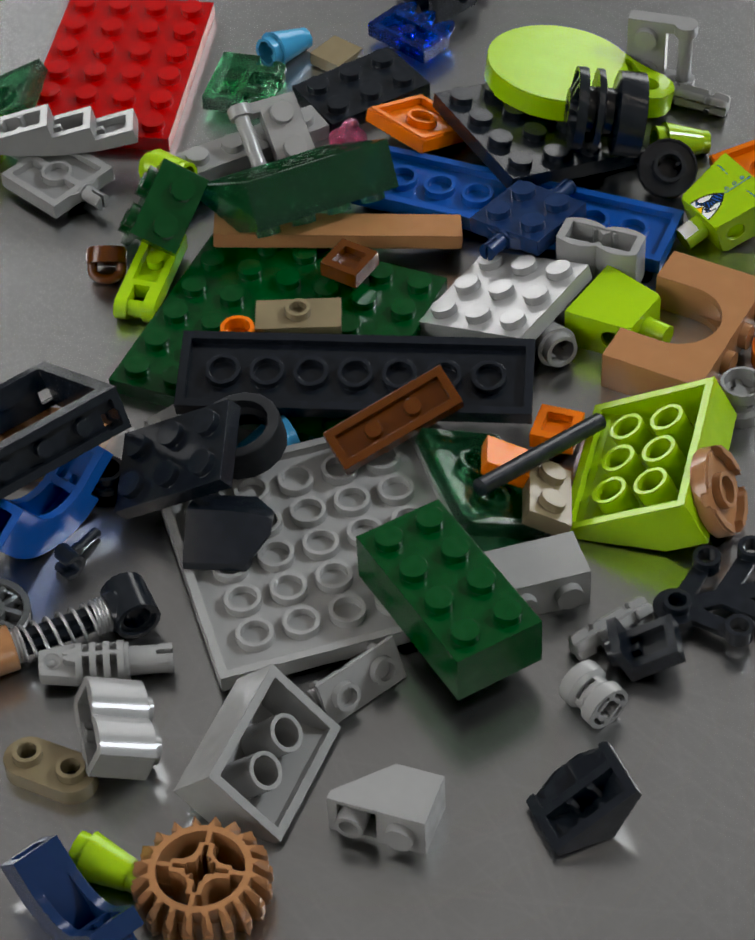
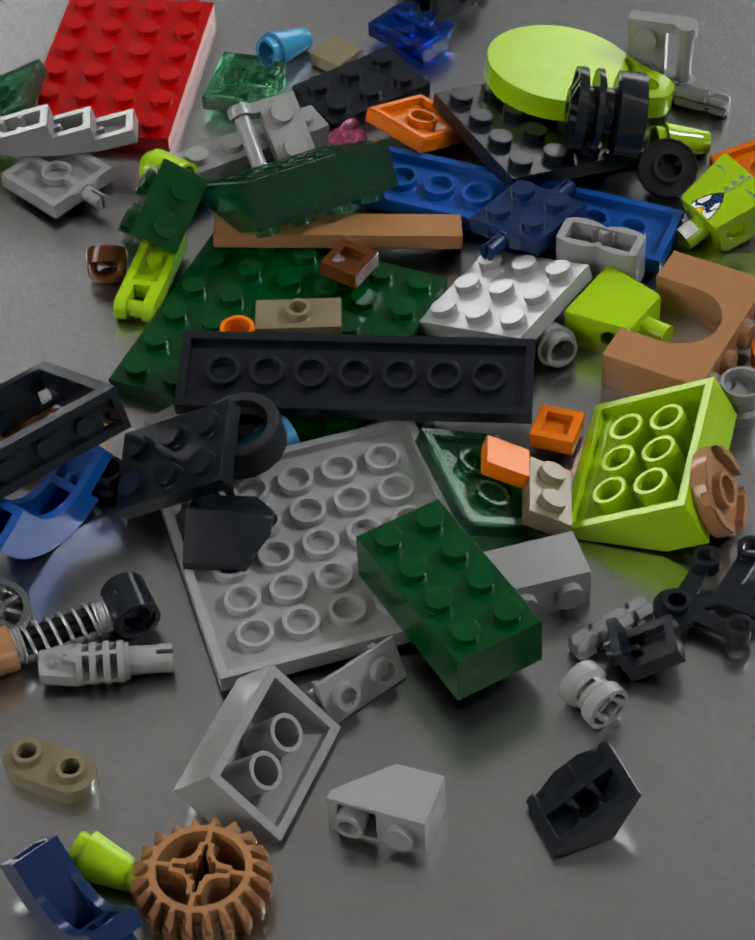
(70, 558): black hand -> none
(116, 728): light grey brick -> none
(393, 419): reddish brown plate -> none
(538, 454): black bar -> none

